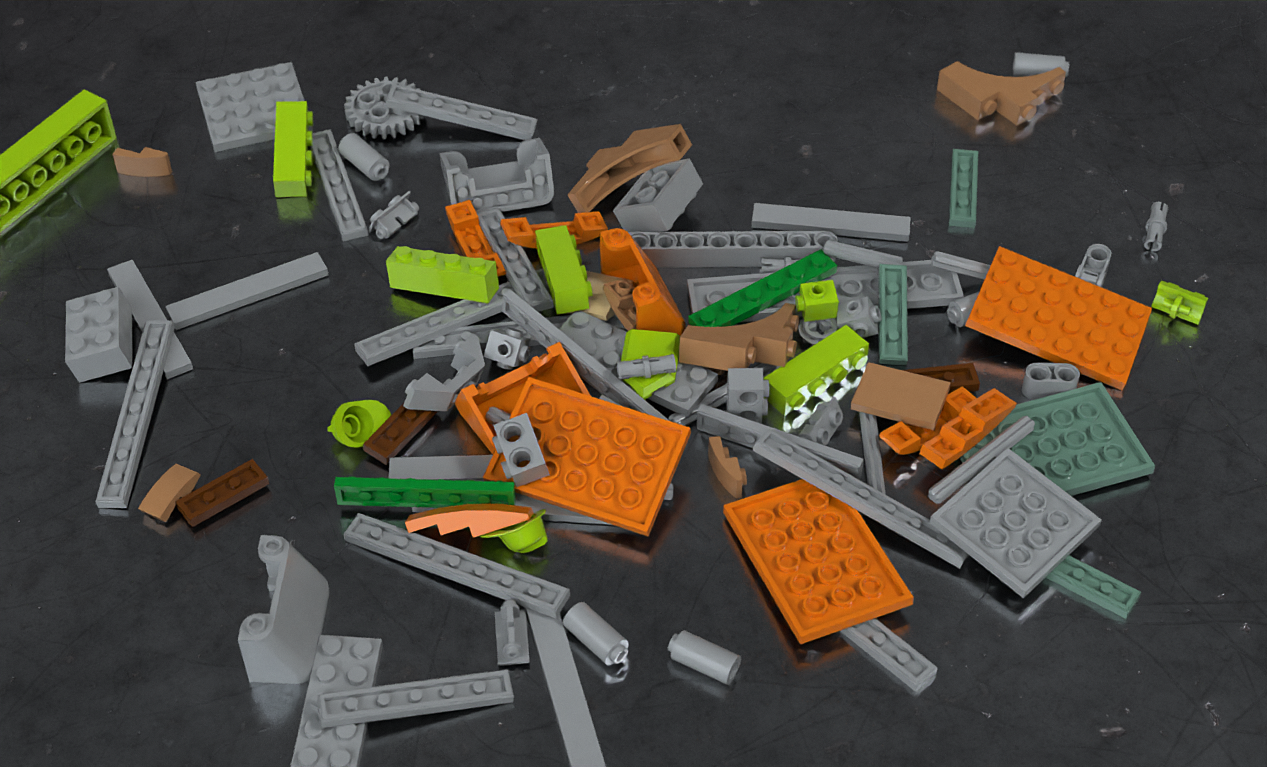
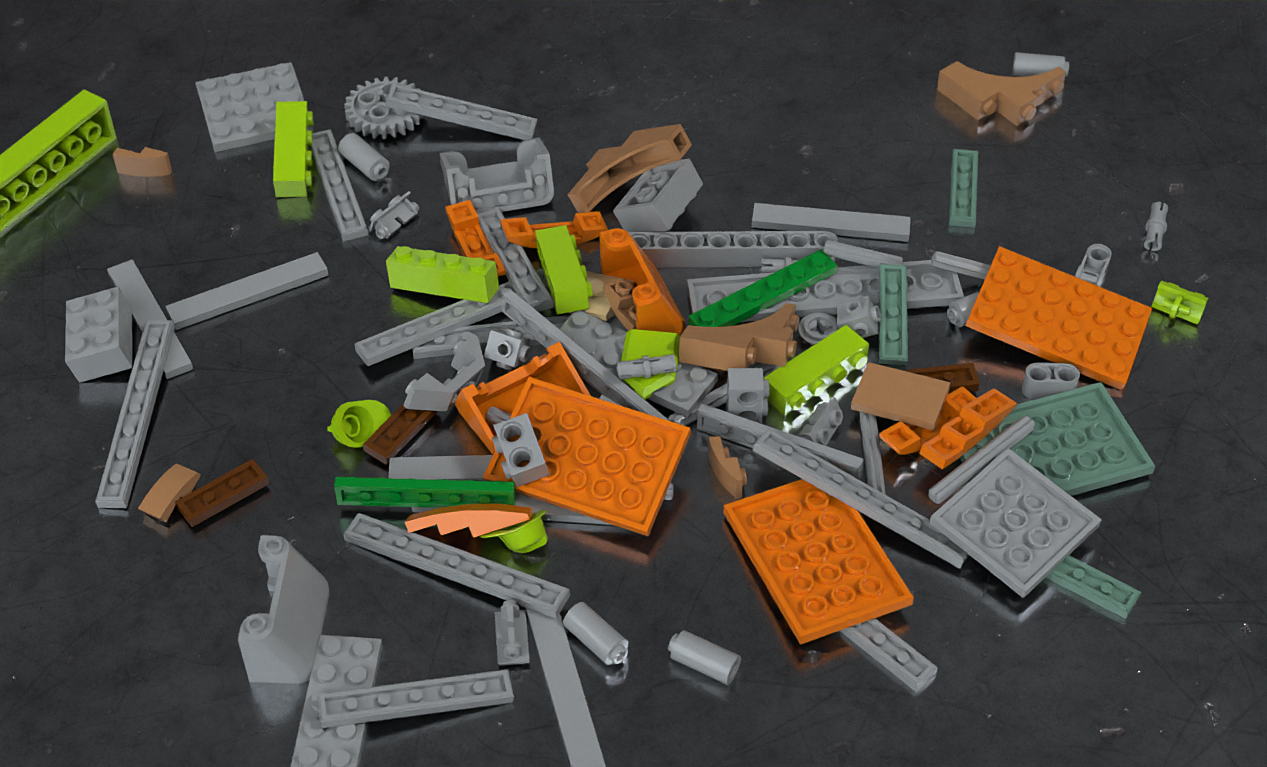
(817, 300): lime brick -> none

